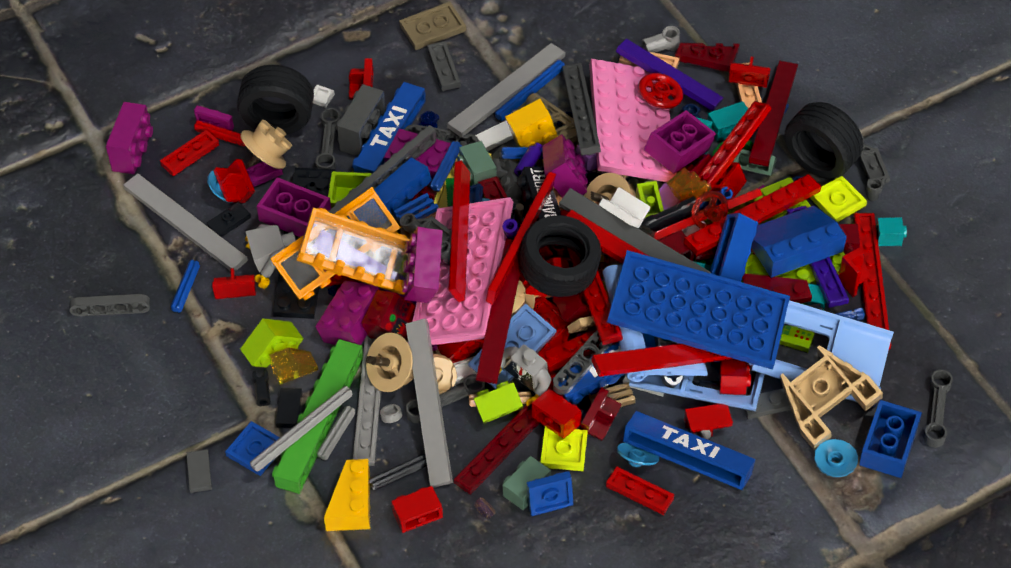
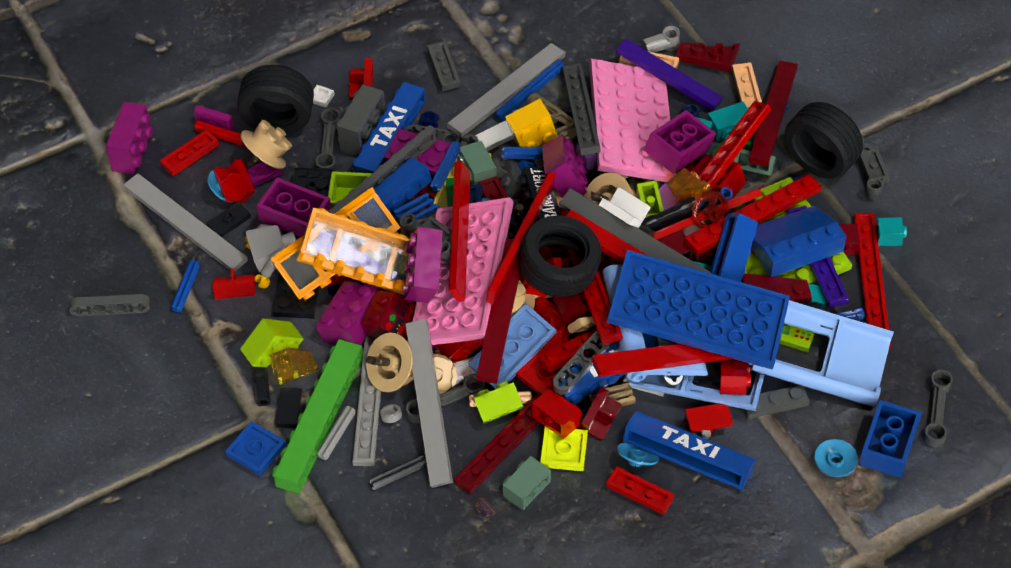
(199, 471): dark grey tile -> none
(301, 428): light grey axle -> none
(351, 498): yellow wedge -> none
(417, 509): red brick -> none
(432, 25): dark tan plate -> none
(510, 228): dark purple cylinder -> none
(527, 368): light grey torso -> none
(529, 158): dark purple cylinder -> none
(550, 493): blue plate -> none
(660, 90): red plate -> none
(749, 74): red panel -> none
(822, 389): tan wedge -> none
(839, 199): neon yellow plate -> none
(852, 271): red panel -> none

